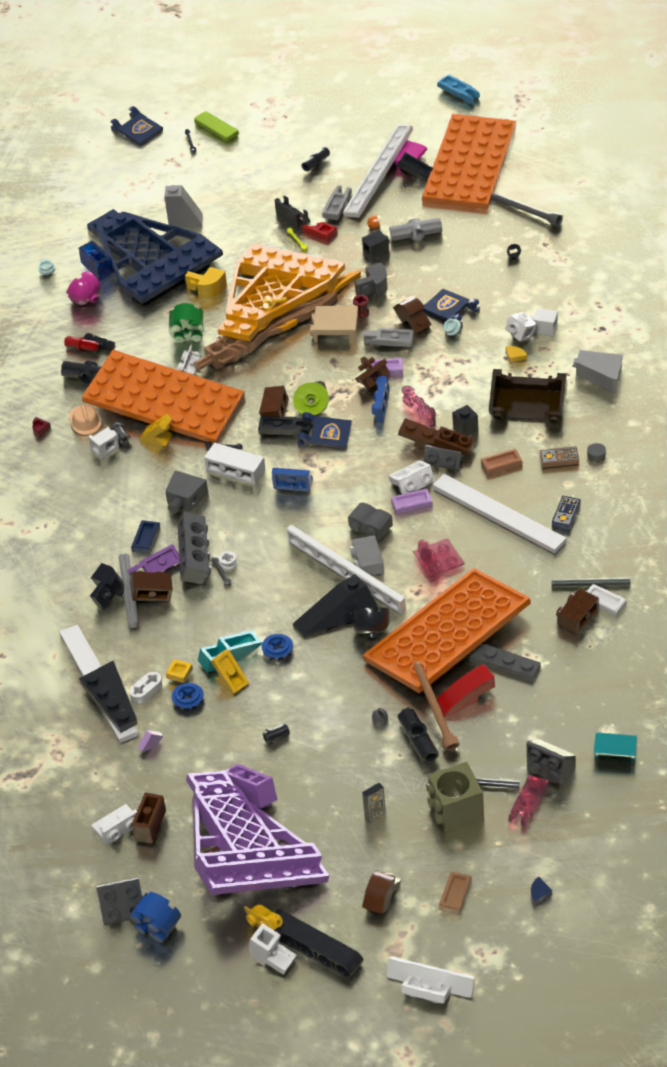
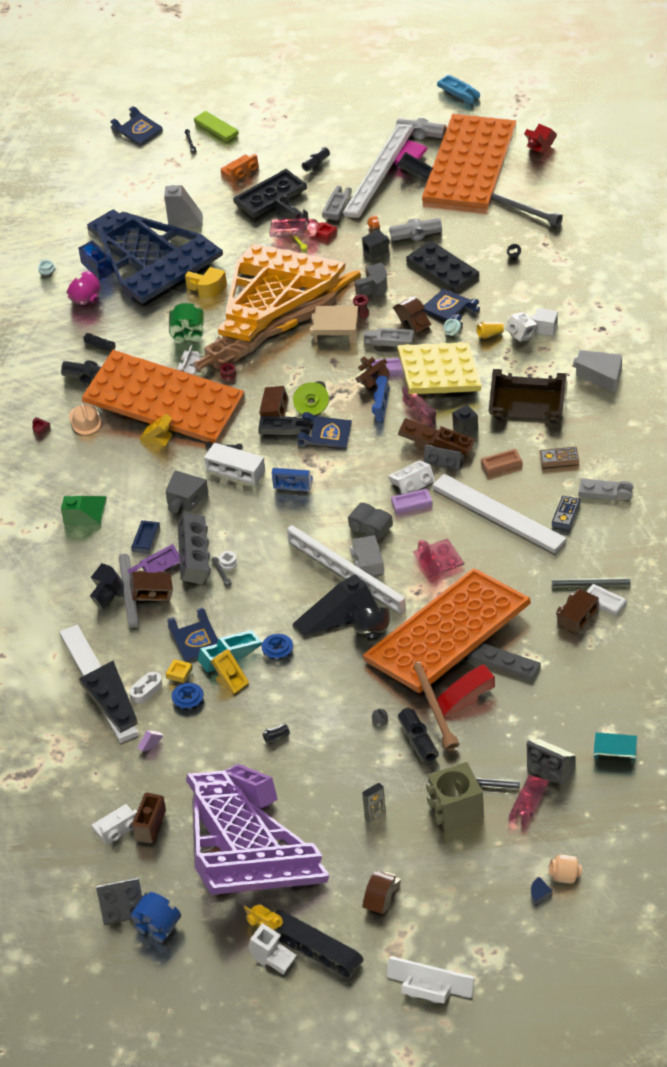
(81, 344): red axle -> none
(83, 509): none -> green slope
(104, 442): white brick -> none
(122, 434): dark grey pin -> none
(194, 636): none -> dark blue flag
(228, 375): none -> dark red bush
(240, 167): none -> orange bracket
(261, 196): none -> black plate
(267, 306): yellow hand -> none
(293, 227): none -> clear pink hinge
(423, 128): none -> light grey piece
(439, 368): none -> light yellow plate
(442, 266): none -> black plate
(455, 893): medium nougat tile -> none
(489, 329): none -> yellow cone
(515, 354): yellow tile -> none
(541, 138): none -> red brick
(565, 869): none -> light nougat head
(596, 451): dark grey tile -> none
(605, 489): none -> light grey hinge

